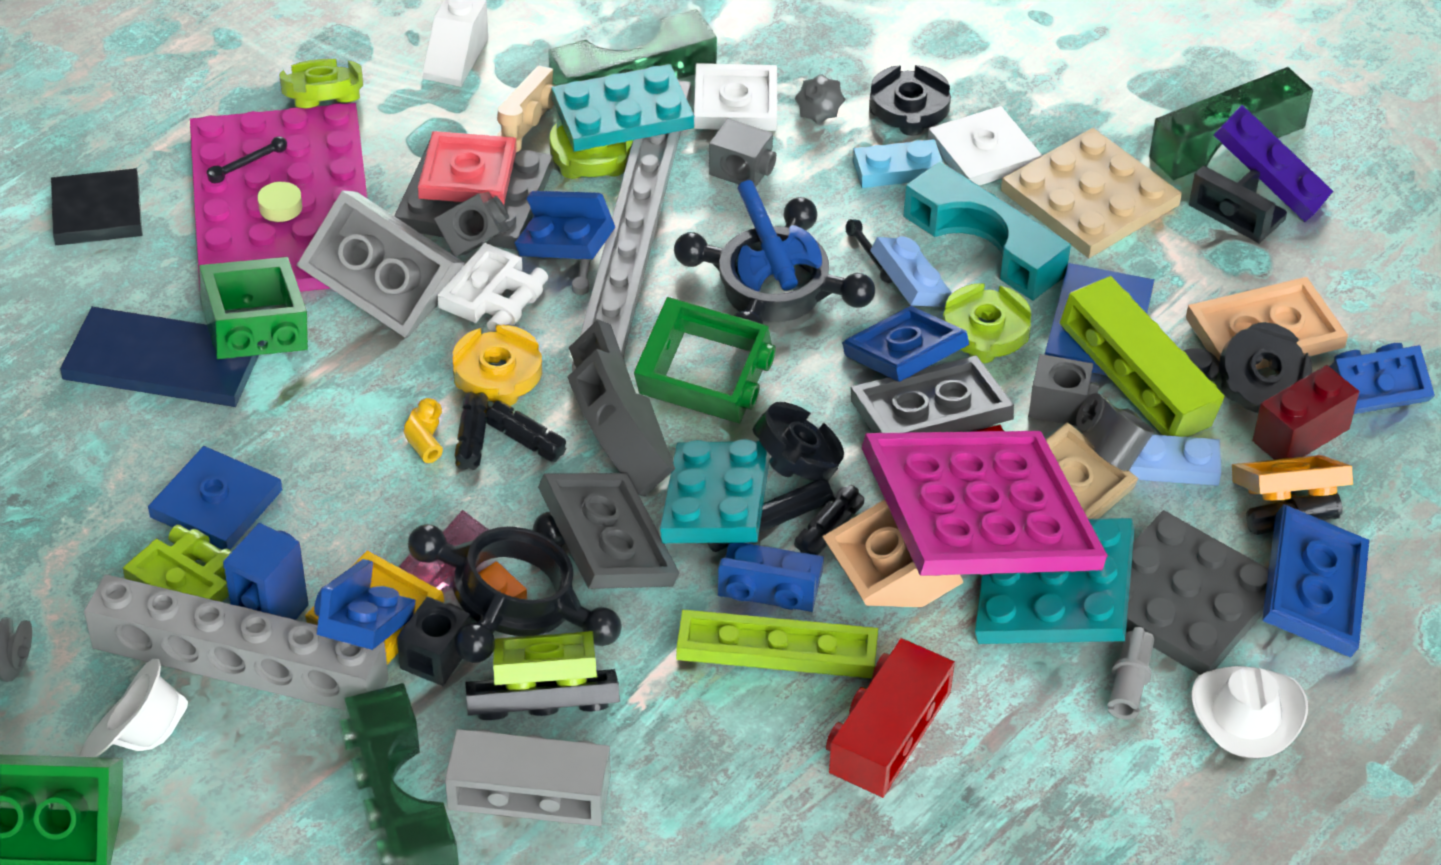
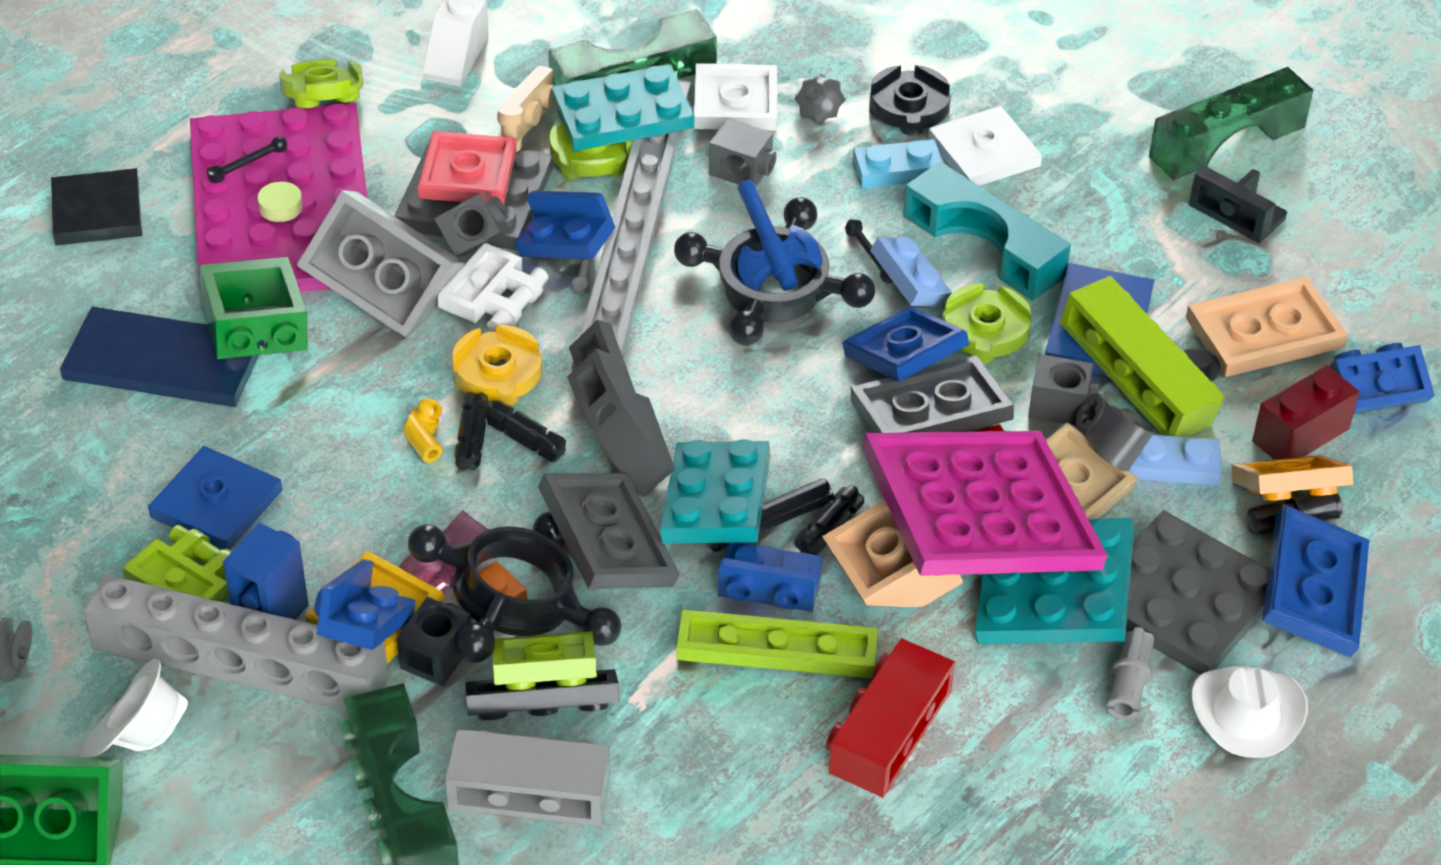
(683, 317): green window -> none
(797, 443): black plate -> none
(1091, 192): tan plate -> none
(1249, 347): black plate -> none
(1277, 164): dark purple plate -> none

